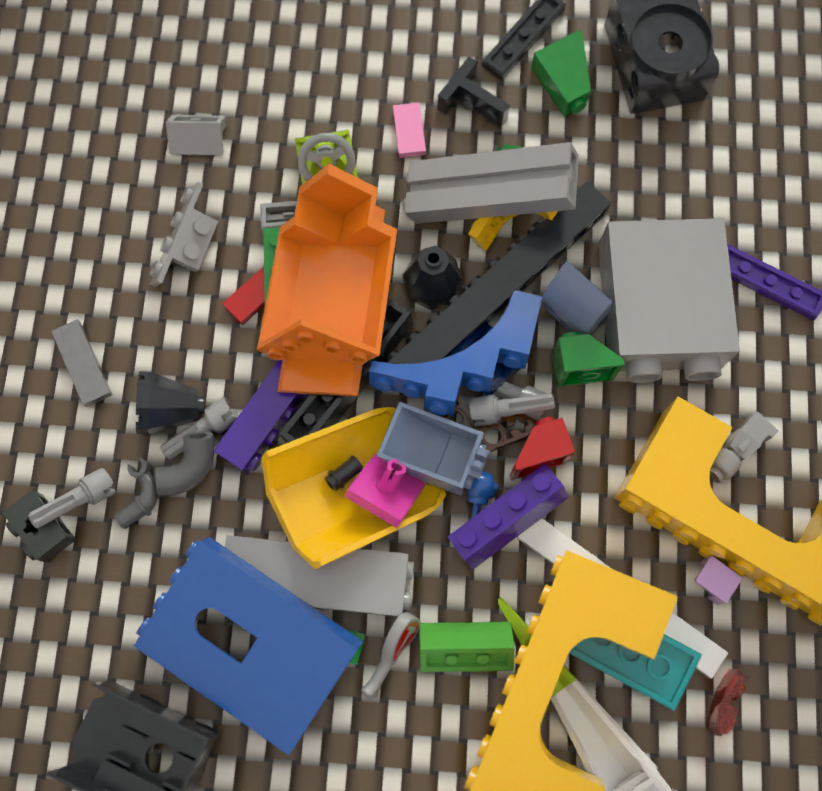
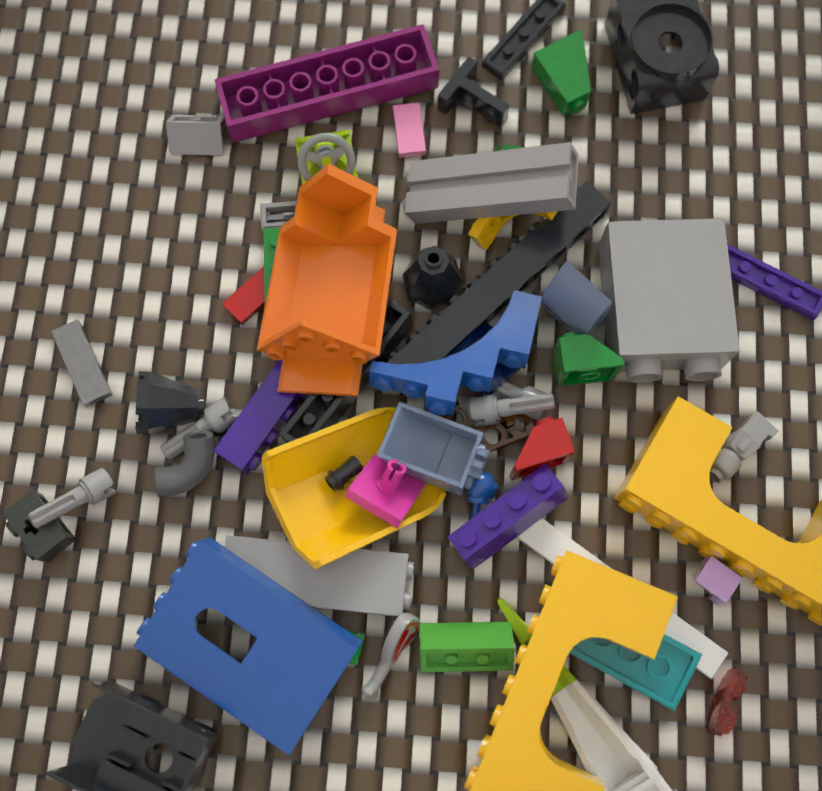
(144, 502): dark grey piece -> none
(188, 239): light grey bracket -> none
(328, 83): none -> magenta brick

